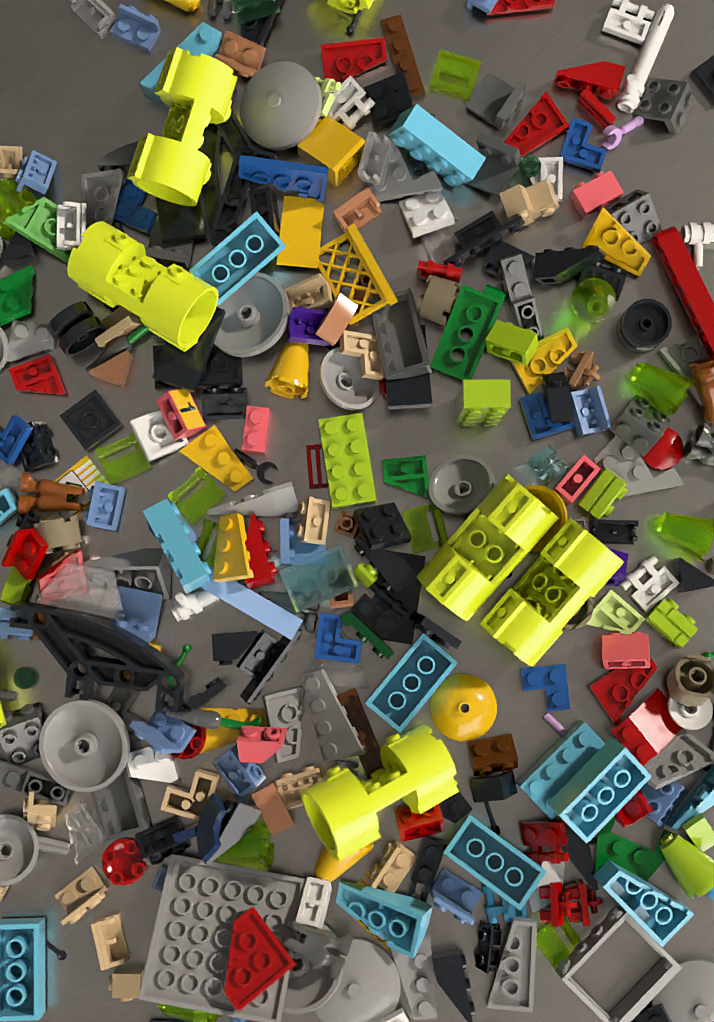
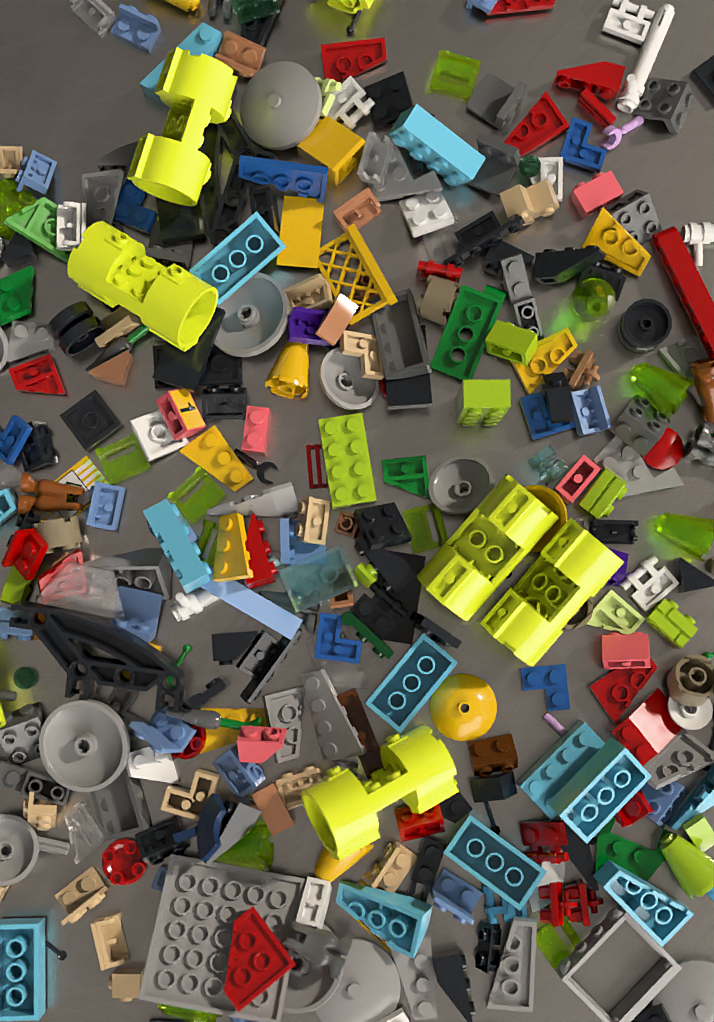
(402, 53): reddish brown plate -> none

